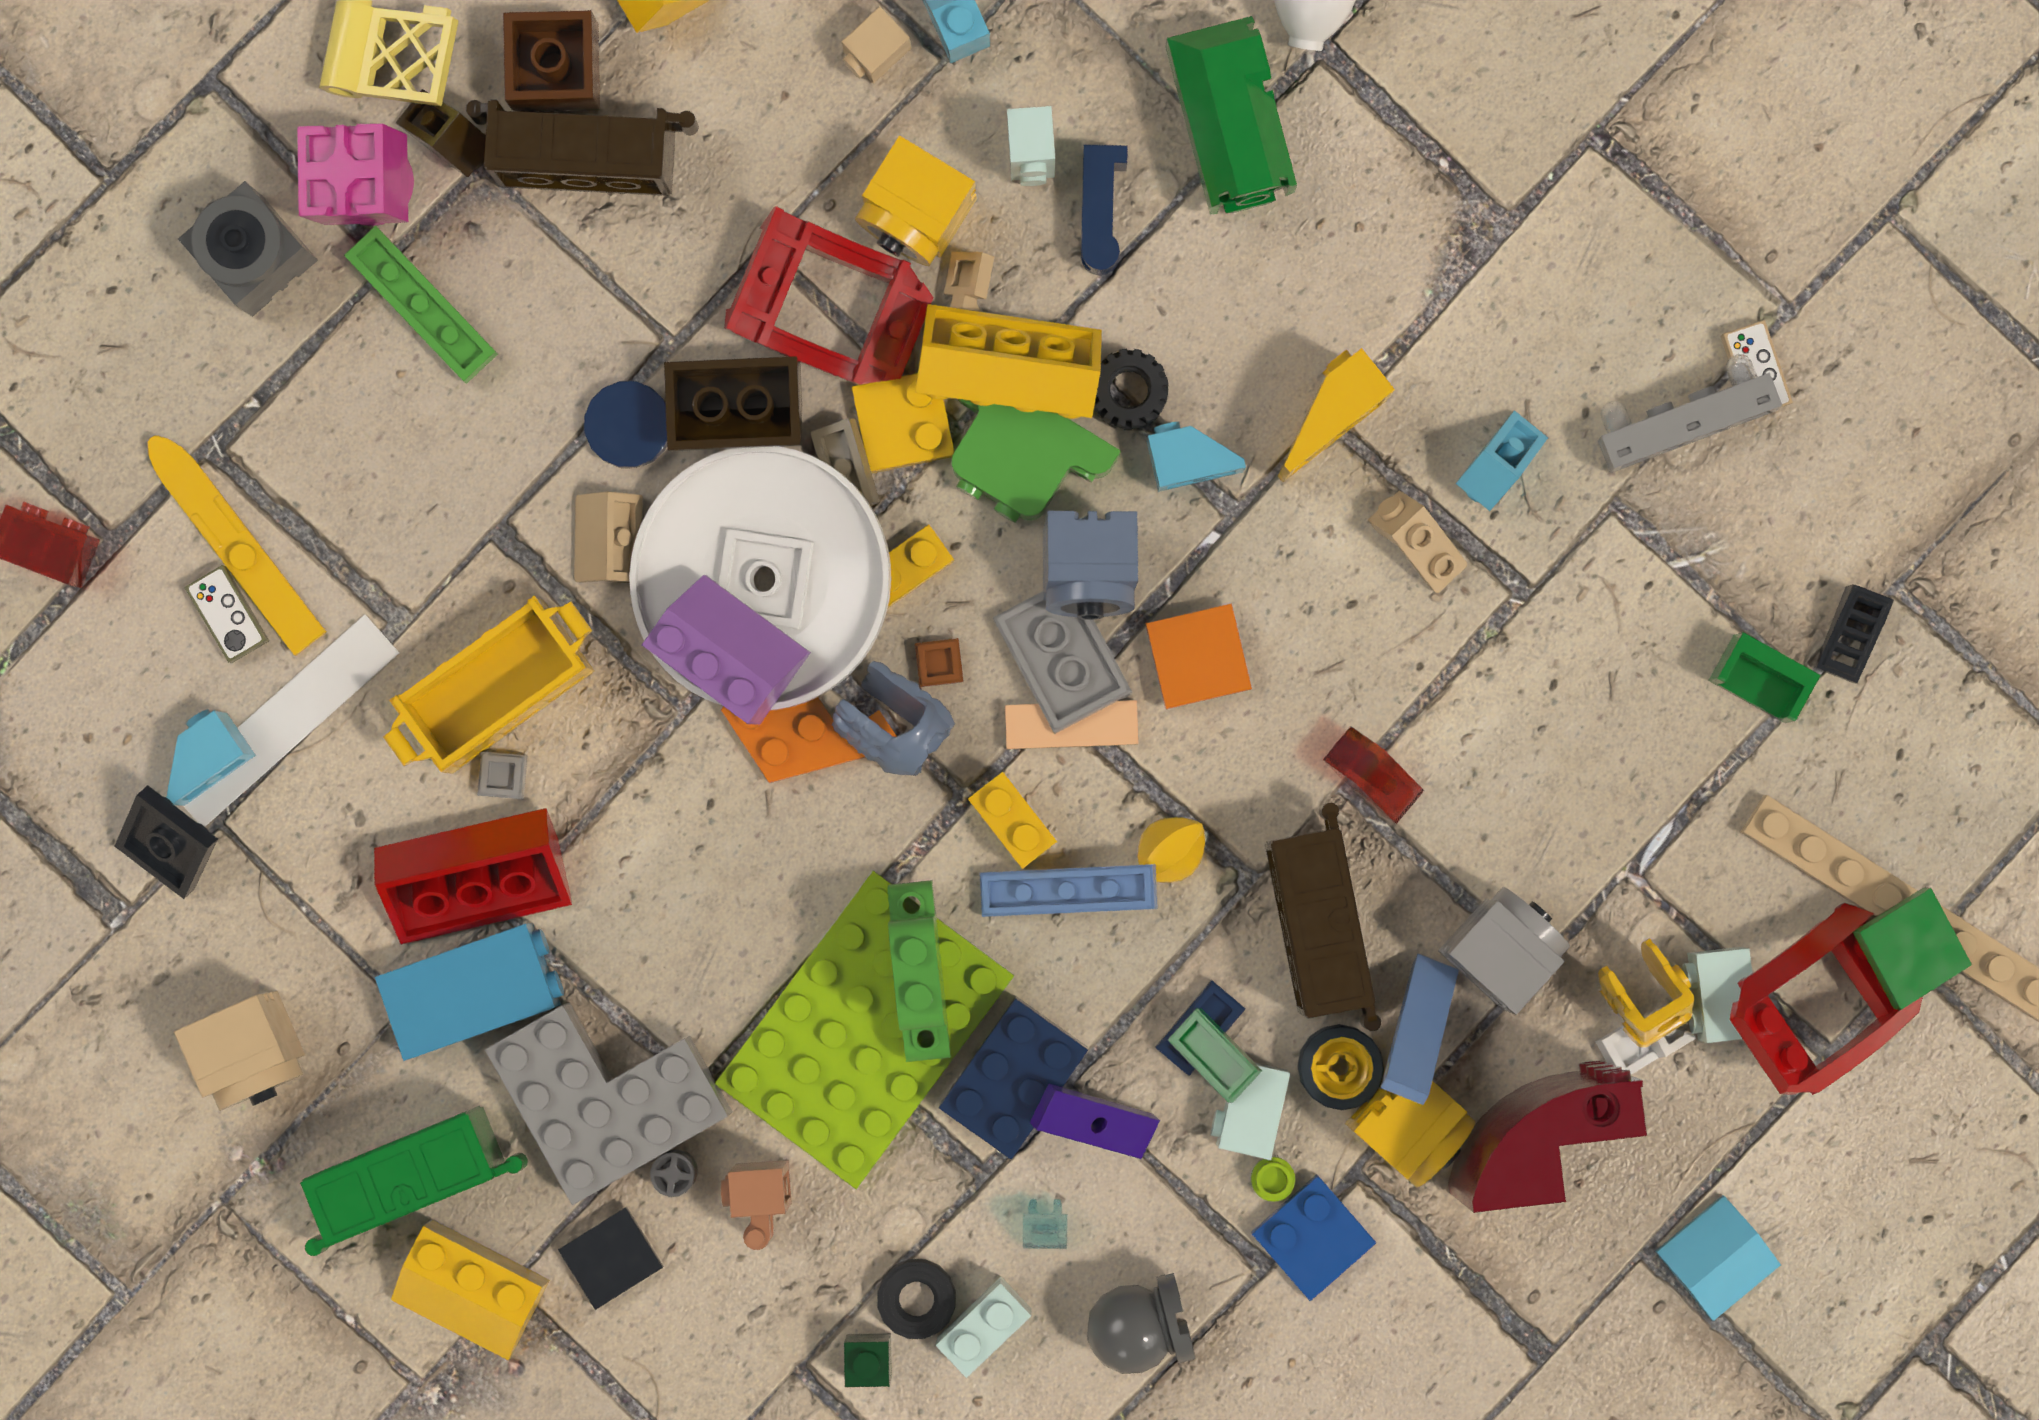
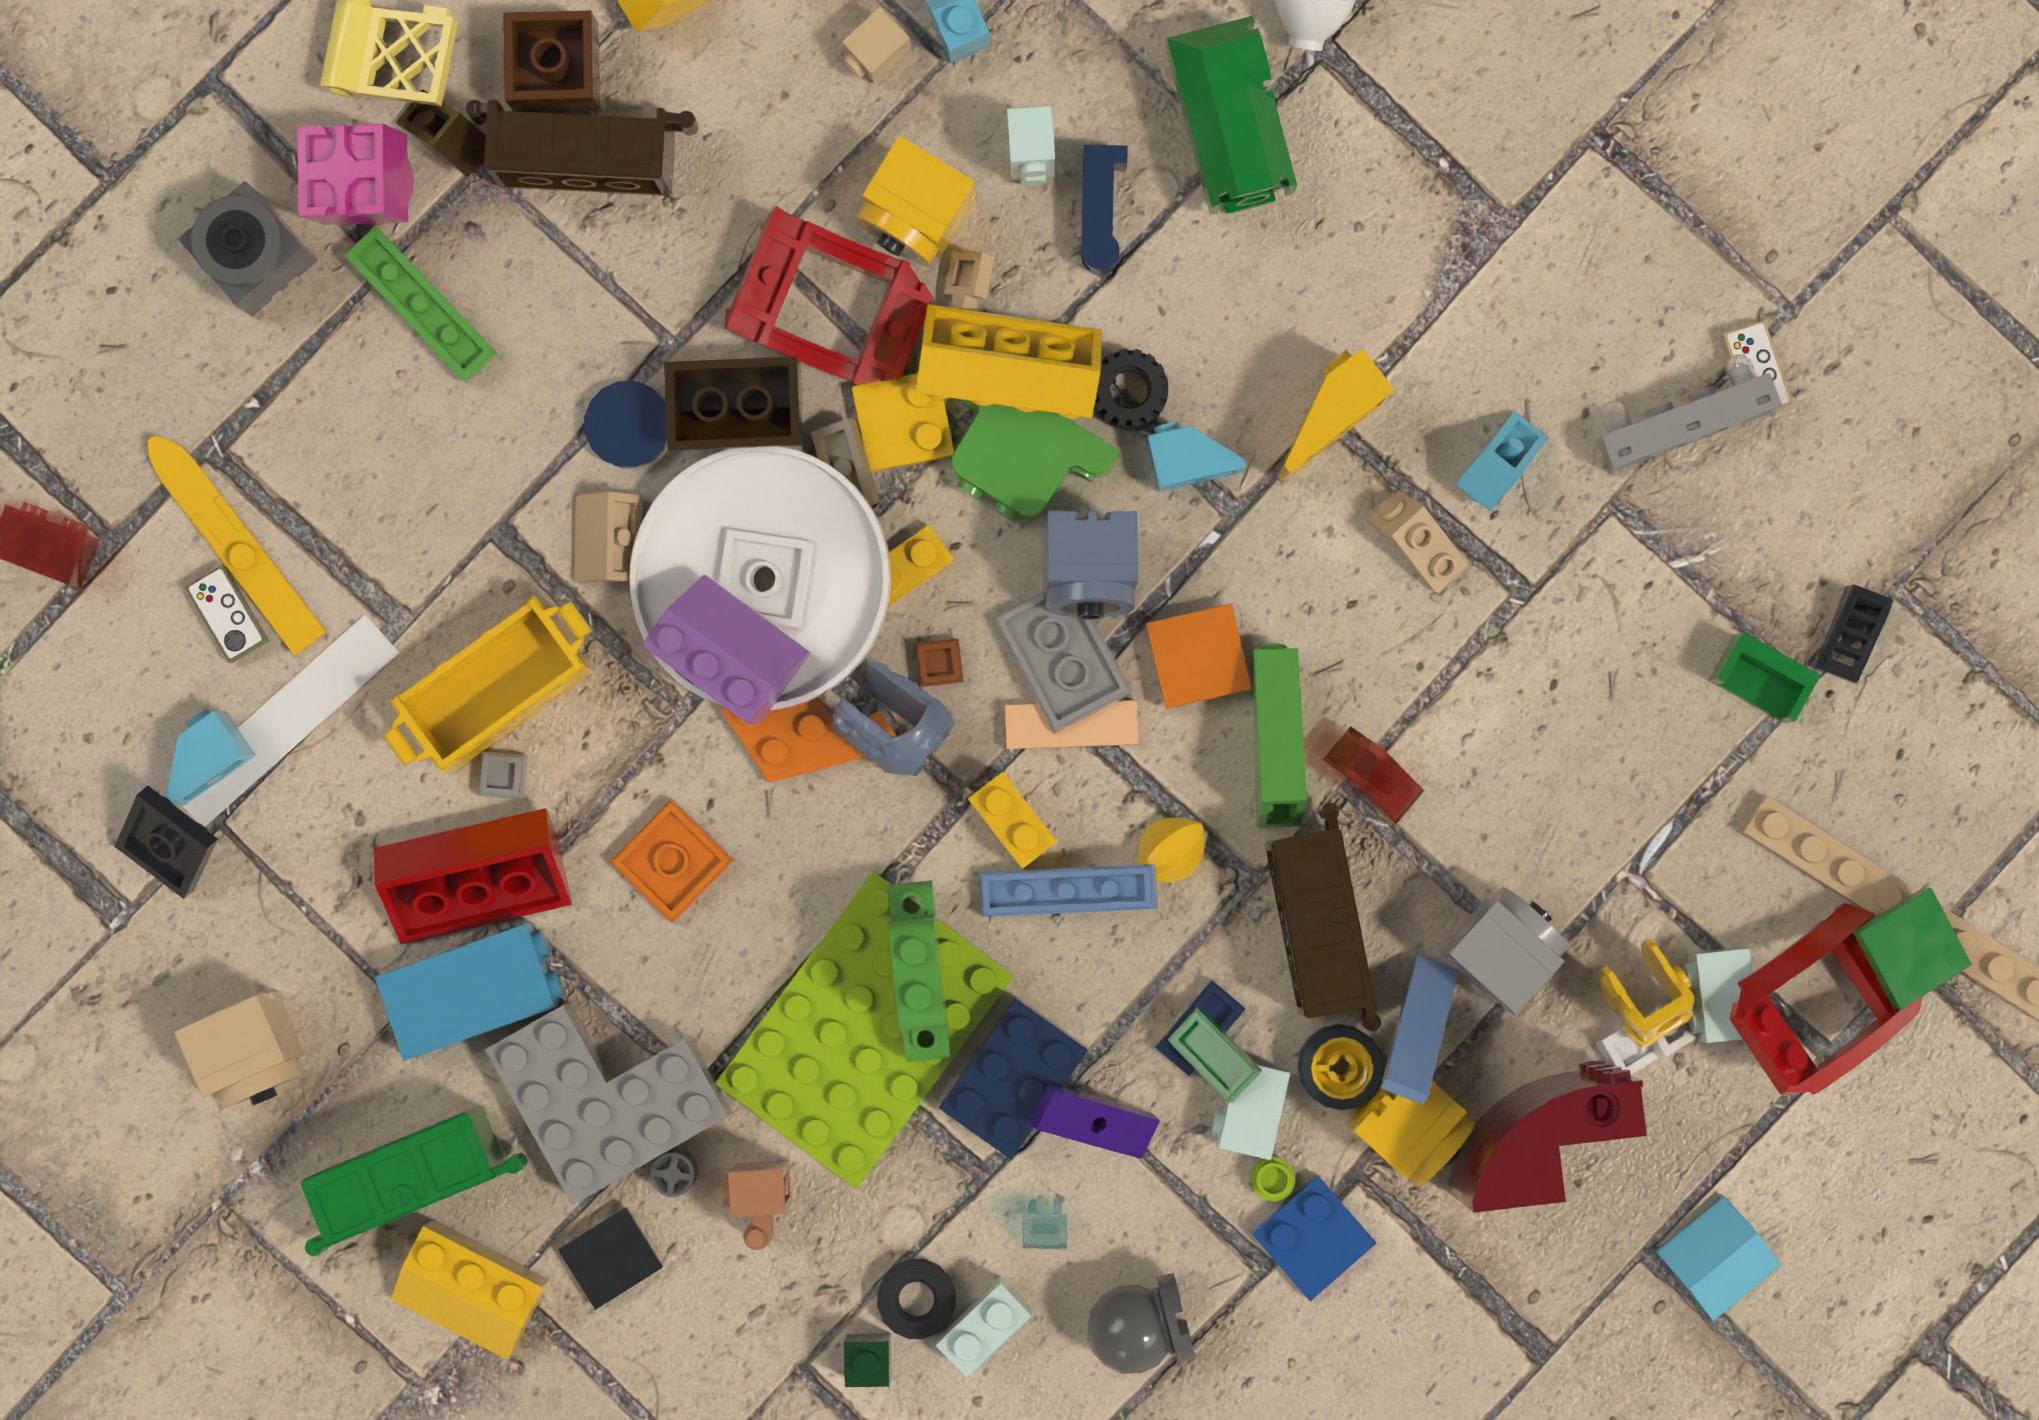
(671, 861): none -> orange tile
(1278, 737): none -> bright green slope

